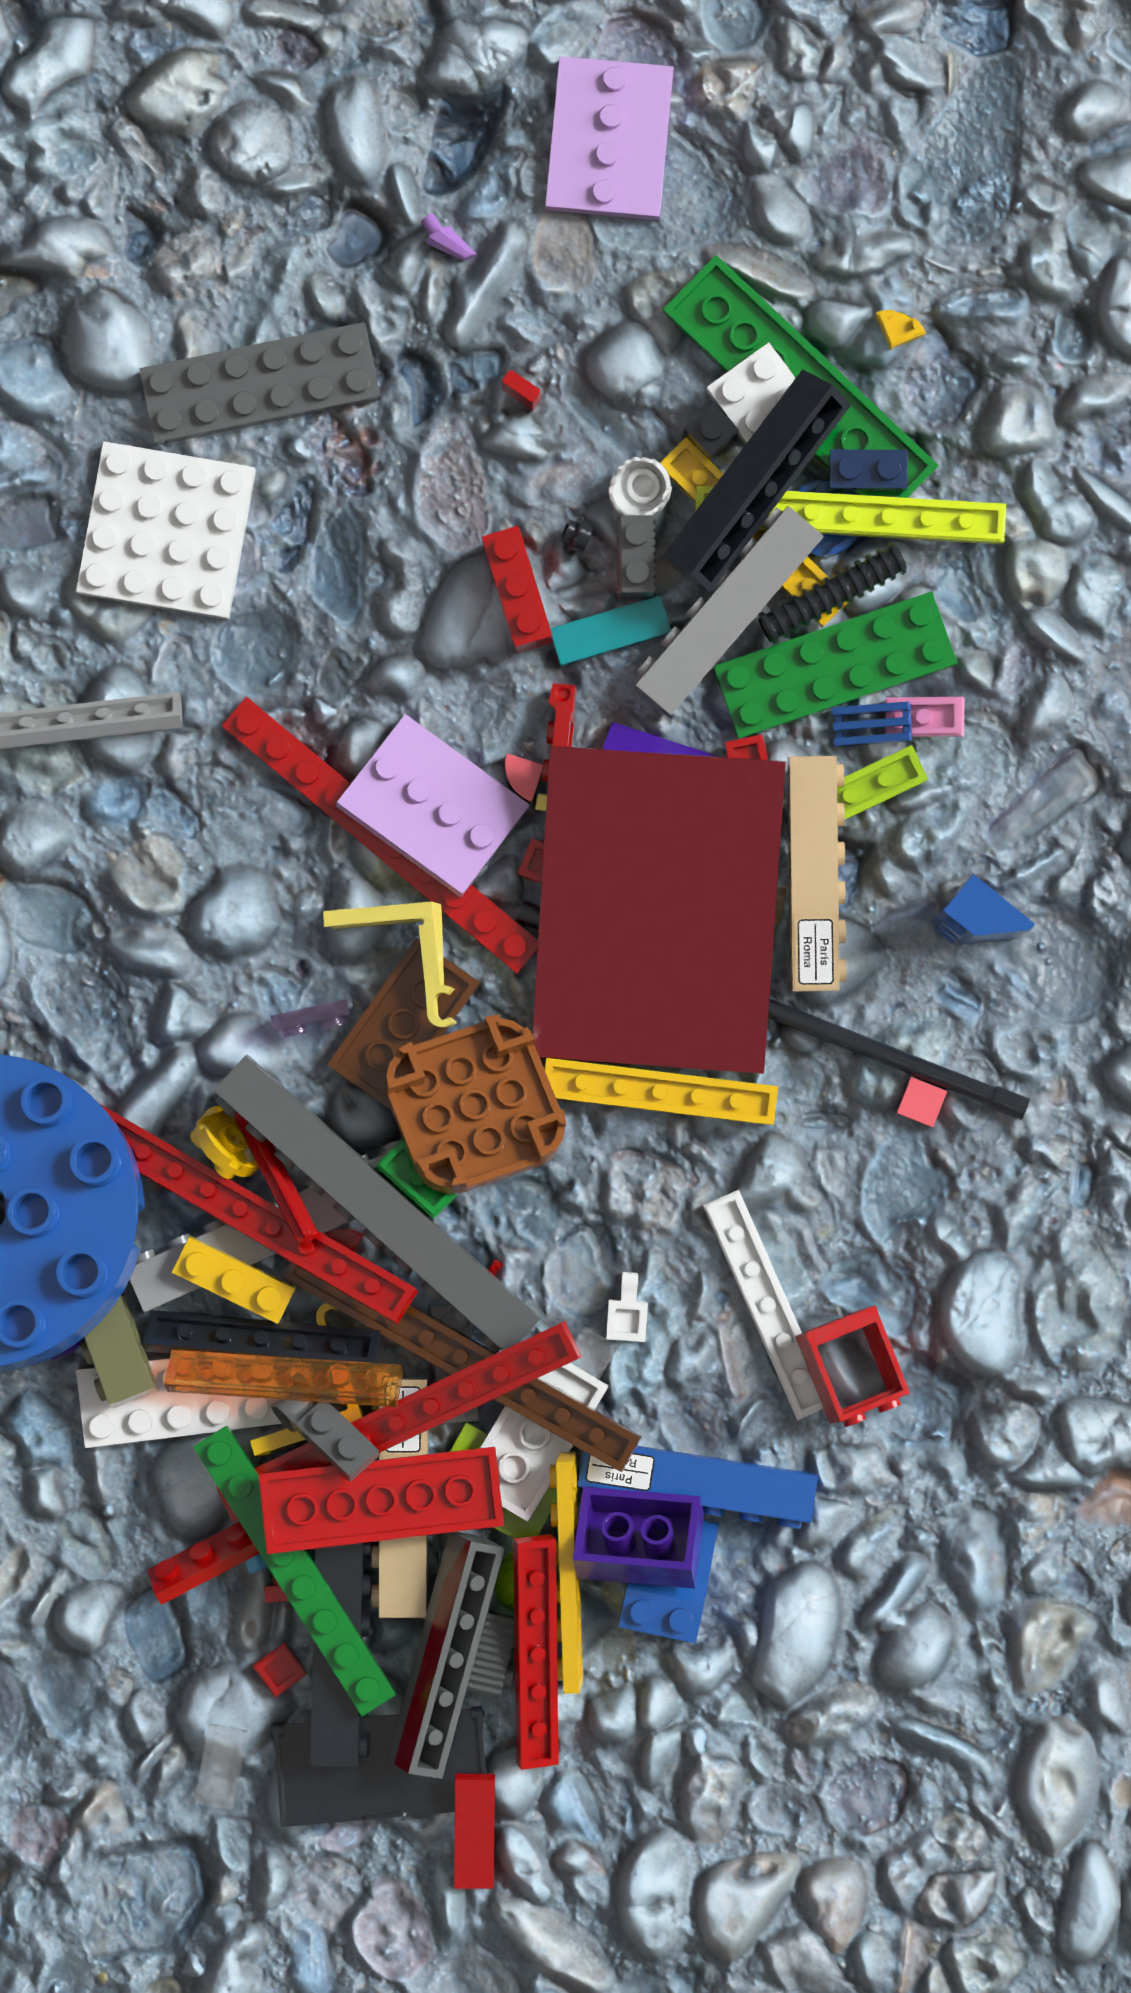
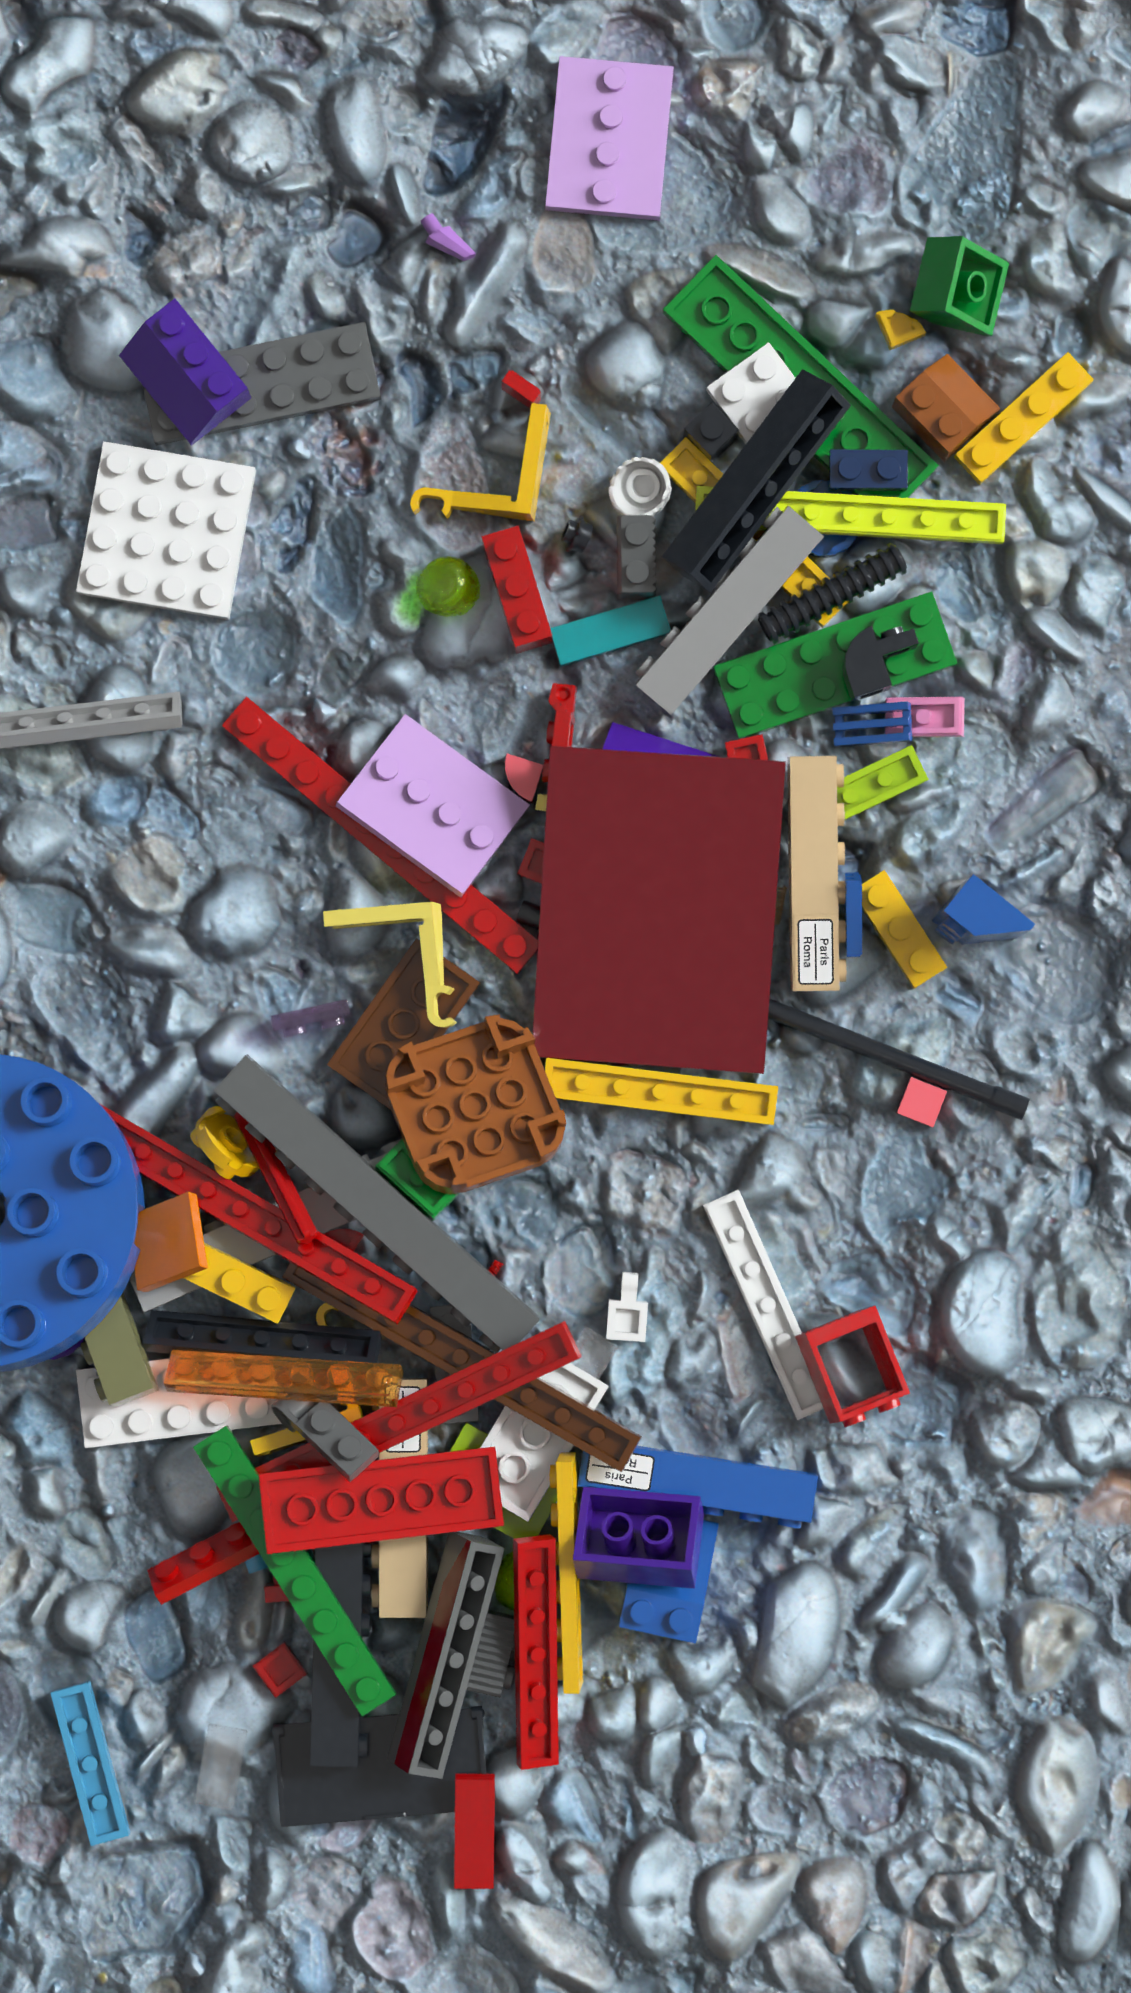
(90, 1763): none -> dark azure plate
(169, 1242): none -> orange tile
(184, 372): none -> dark purple slope
(448, 586): none -> clear neon green hair
(500, 505): none -> yellow hinge
(853, 914): none -> blue tile
(864, 660): none -> black brick
(900, 930): none -> yellow plate
(944, 406): none -> dark orange slope
(959, 285): none -> green slope
(1023, 418): none -> yellow plate

